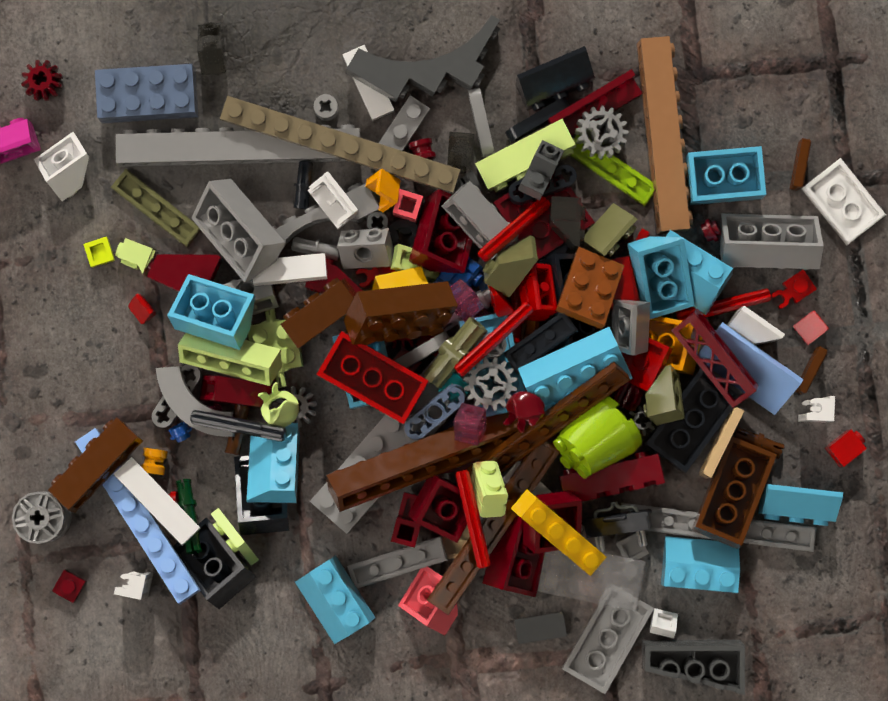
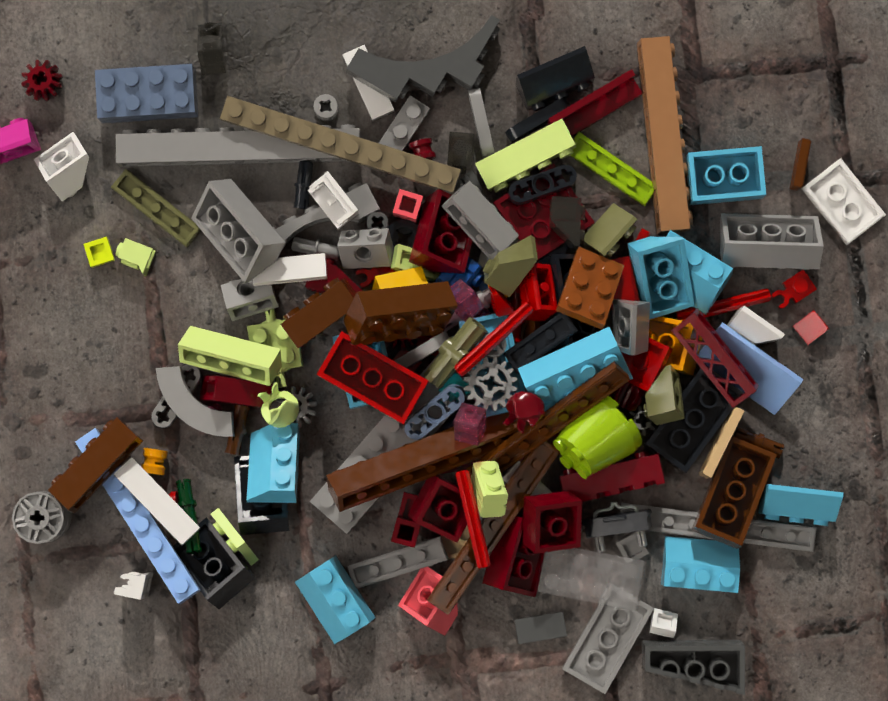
(69, 586): dark red plate -> none
(141, 308): red slope -> none
(174, 268): dark red slope -> none
(180, 432): blue plate -> none
(213, 311): medium azure slope -> none
(238, 425): black axle -> none
(386, 187): light orange panel -> none
(513, 229): red axle -> none
(541, 170): dark grey slope -> none
(558, 532): yellow brick -> none
(590, 127): light grey gear -> none
(711, 230): dark red plate -> none
(811, 369): reddish brown tile -> none
(822, 409): white hinge -> none
(846, 447): red brick -> none

